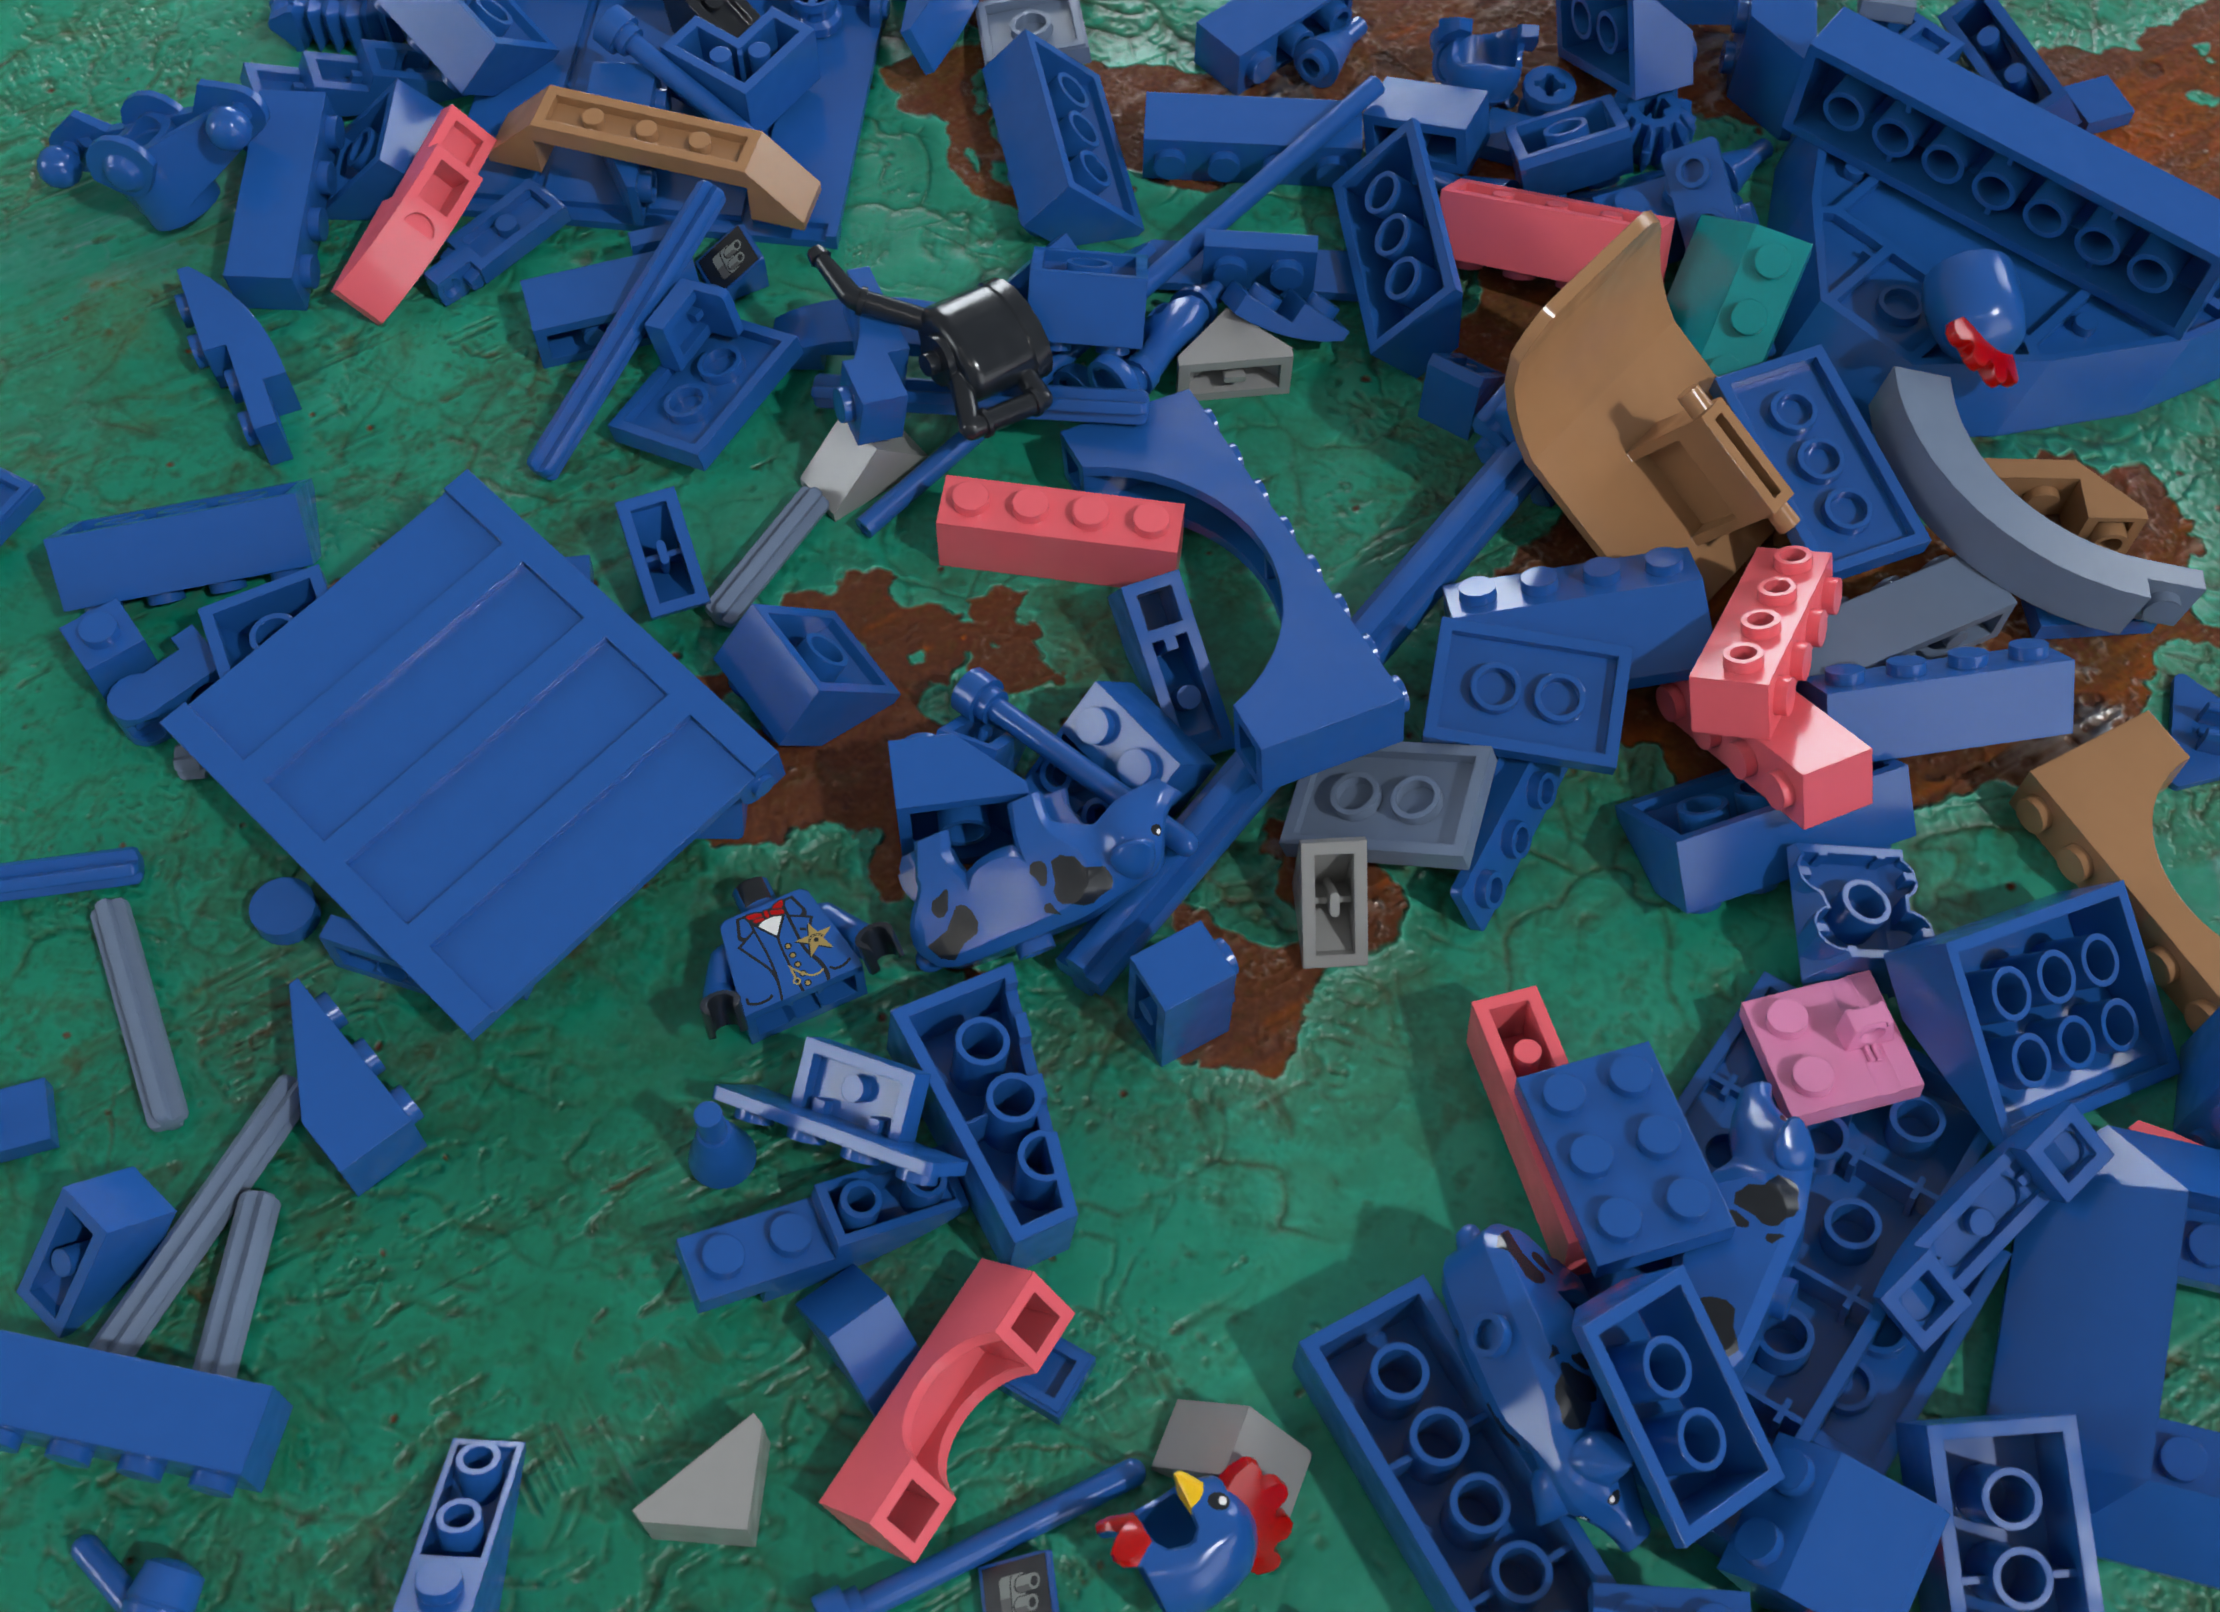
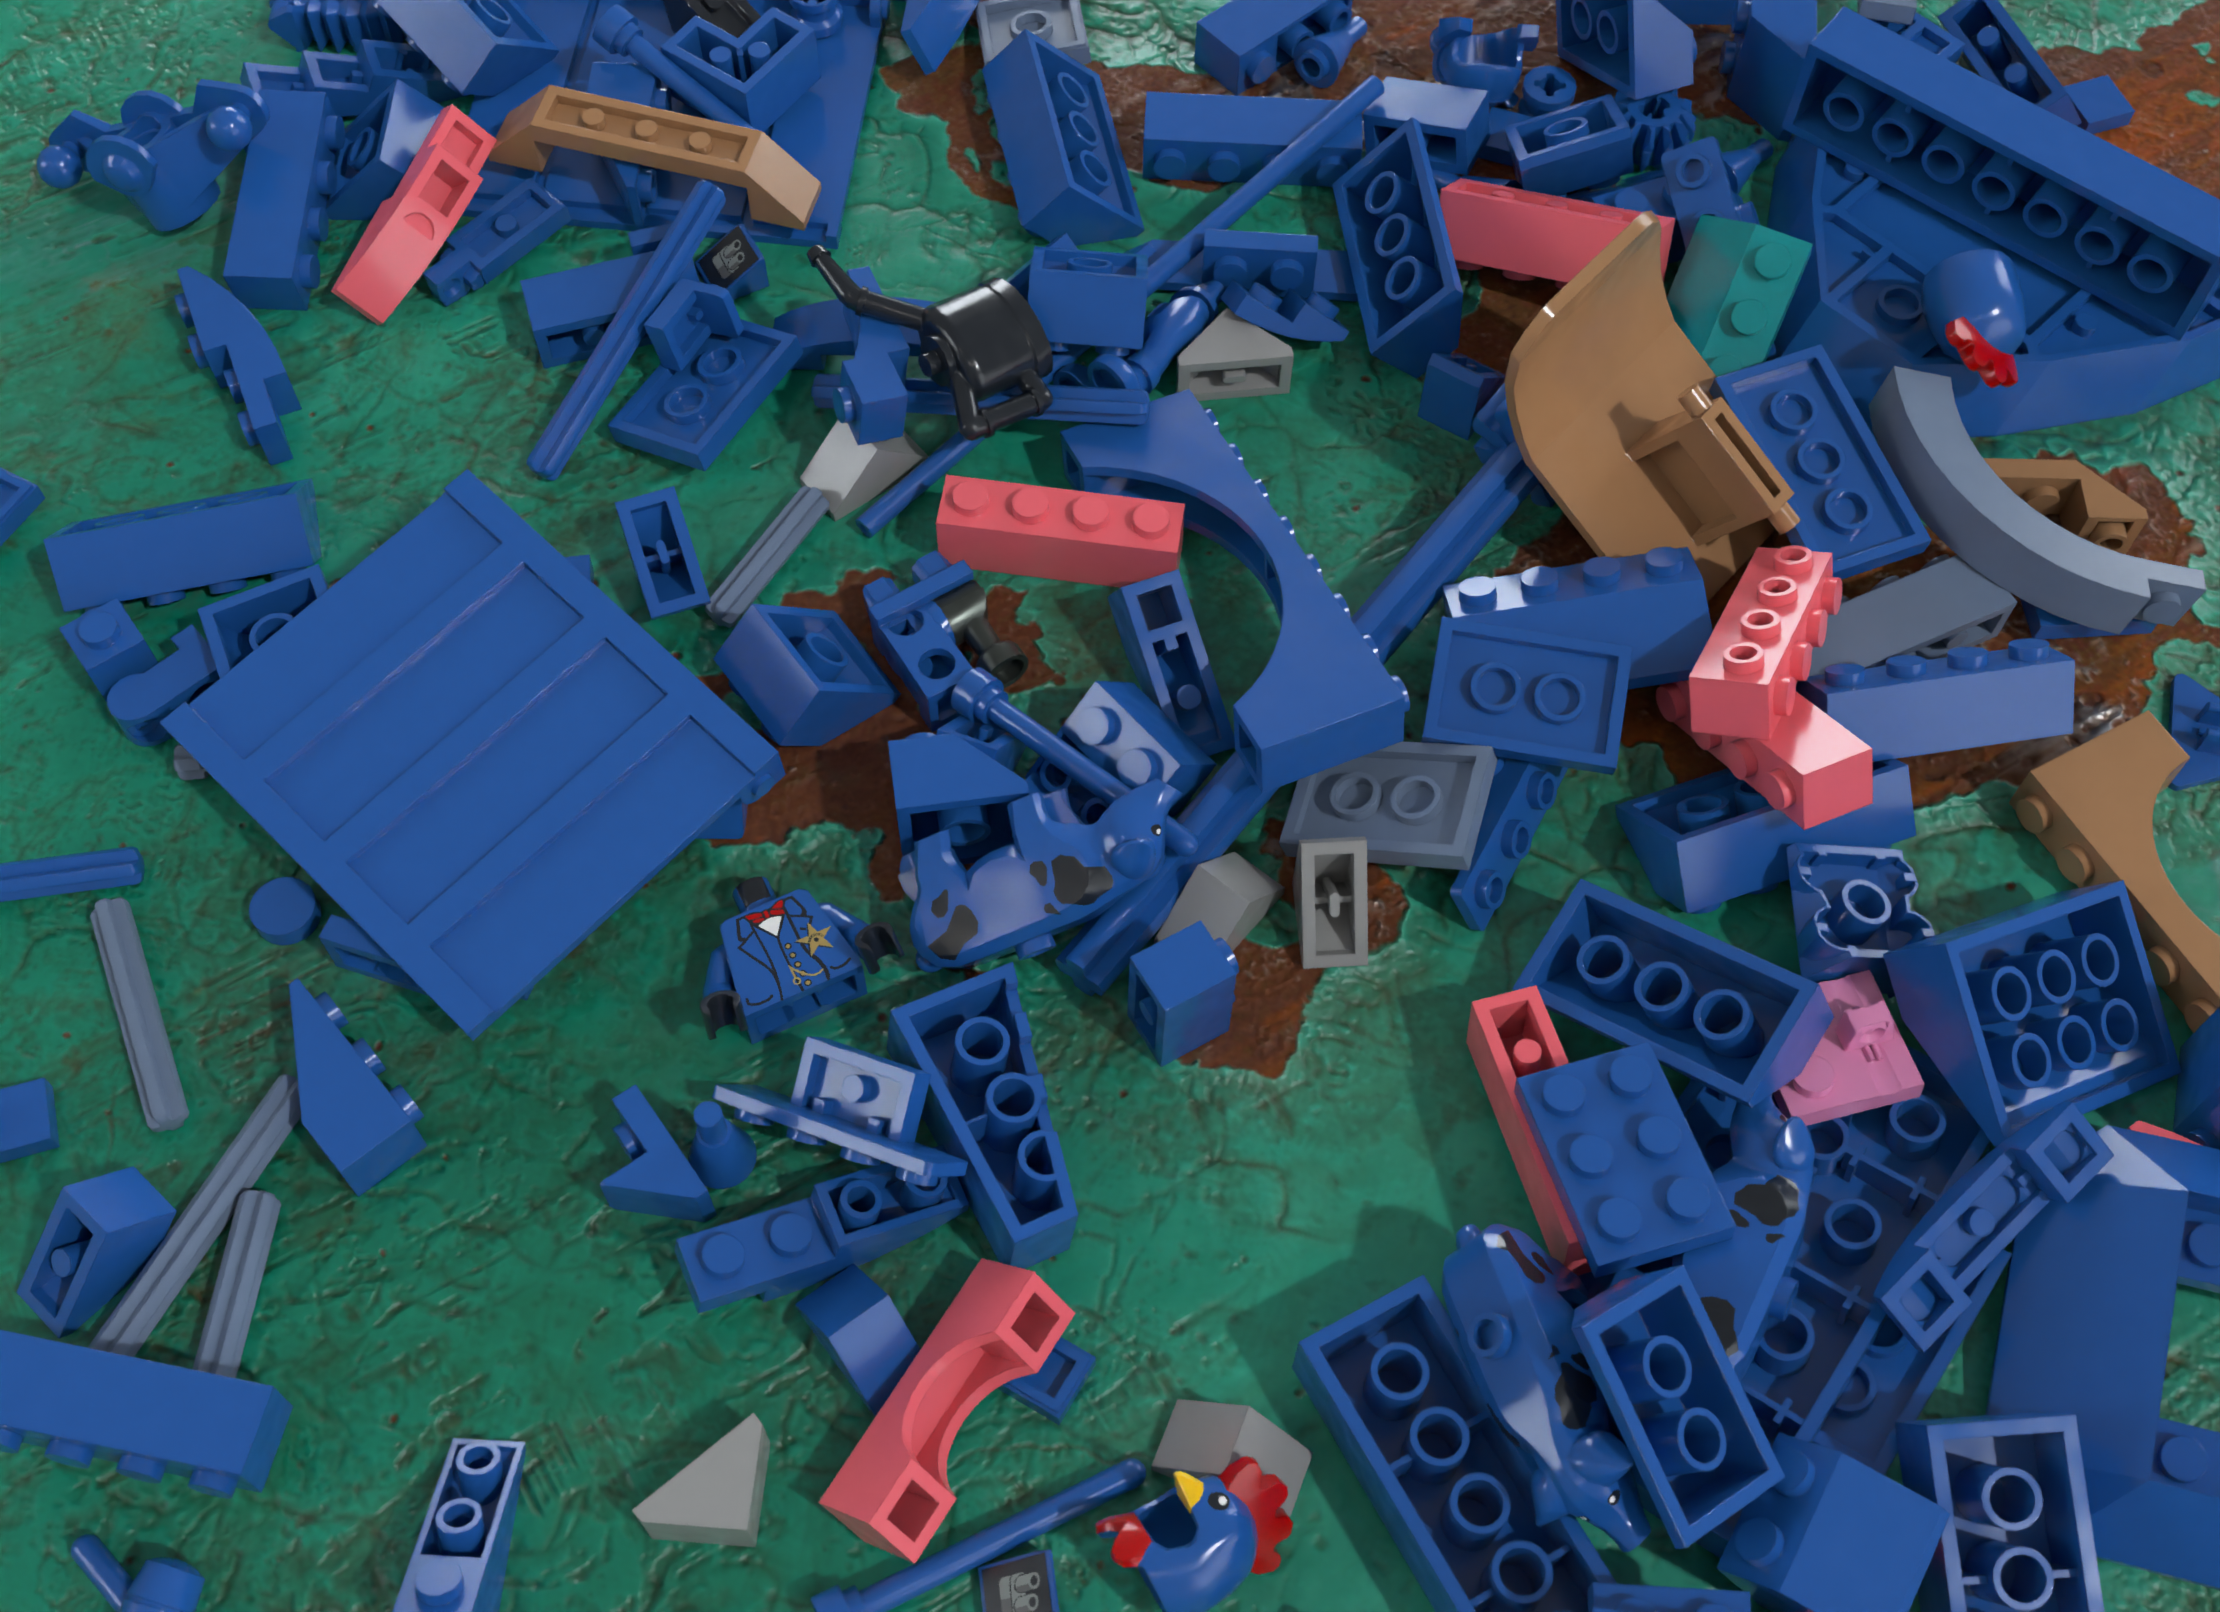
(659, 1176): none -> blue slope
(926, 624): none -> blue hips
(1226, 897): none -> light grey slope
(1690, 995): none -> blue slope

